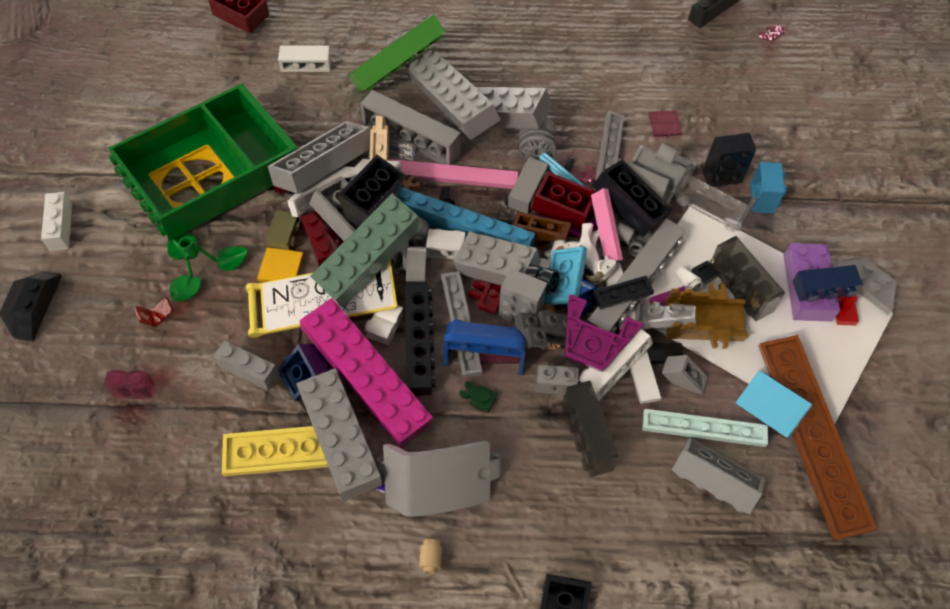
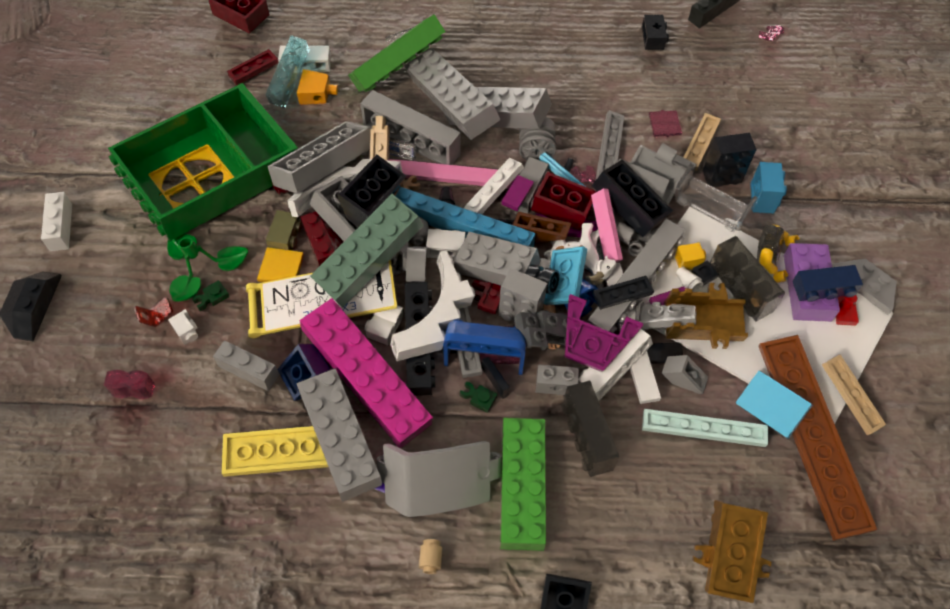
(184, 327): none -> white brick
(212, 294): none -> dark green plate
(252, 67): none -> dark red plate
(287, 71): none -> clear light blue brick
(315, 88): none -> light orange torso
(429, 333): none -> white arch
(494, 186): none -> white plate
(495, 377): none -> black tile
(517, 193): none -> magenta tile
(523, 485): none -> bright green brick
(654, 32): none -> black brick
(690, 255): none -> yellow brick
(702, 139): none -> tan plate
(719, 476): light grey slope -> none
(734, 551): none -> pearl gold piece
(770, 248): none -> torso
(853, 394): none -> tan plate

